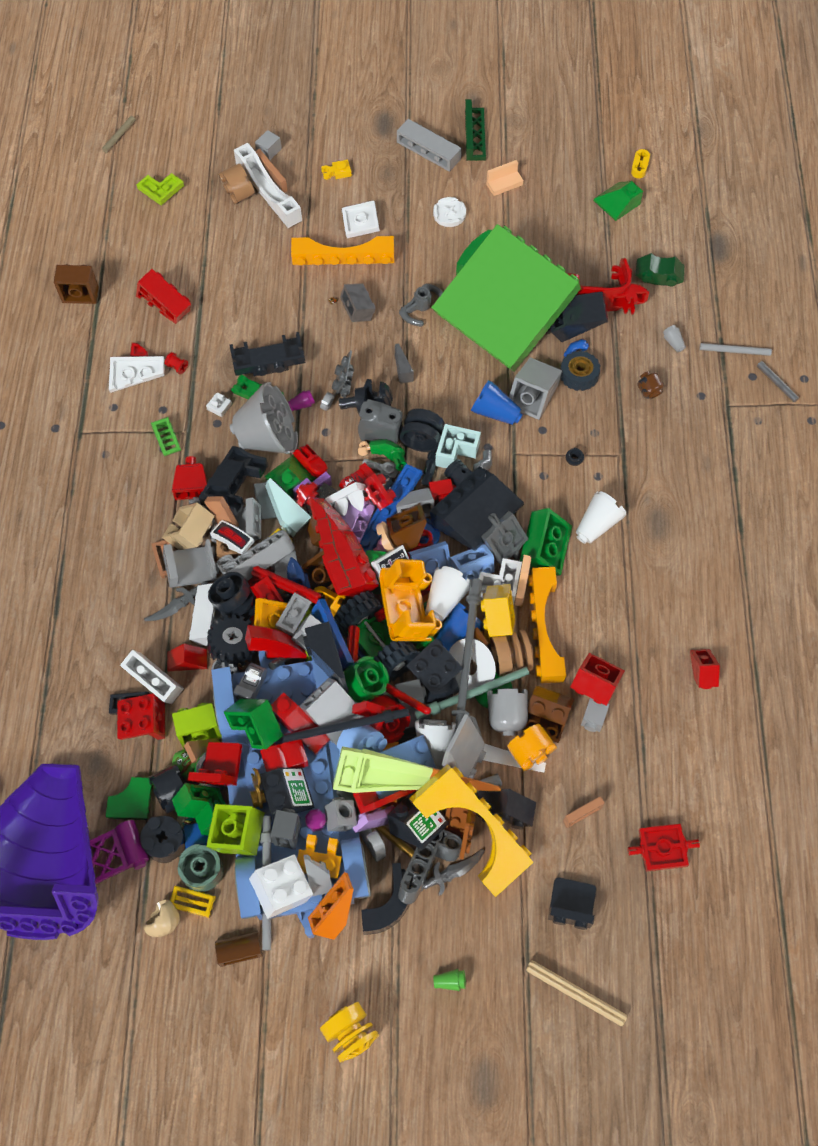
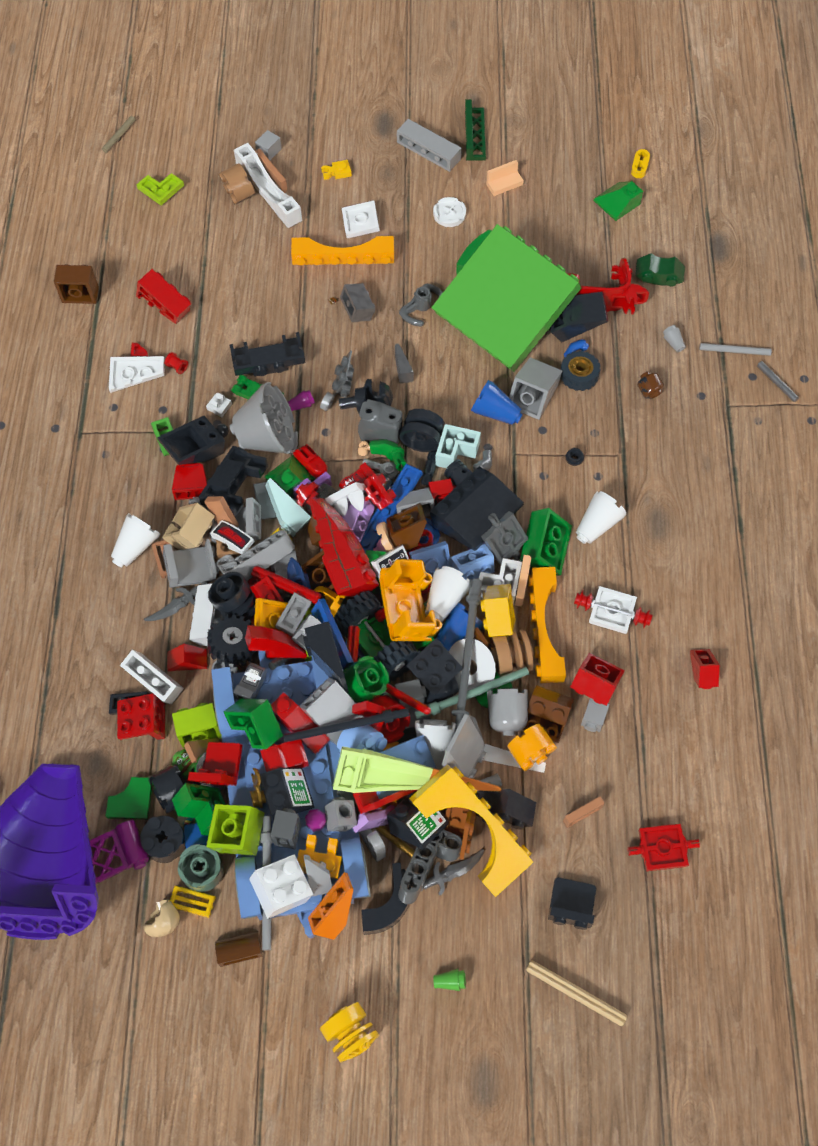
(132, 540): none -> white cone
(195, 441): none -> black slope
(613, 609): none -> white plate

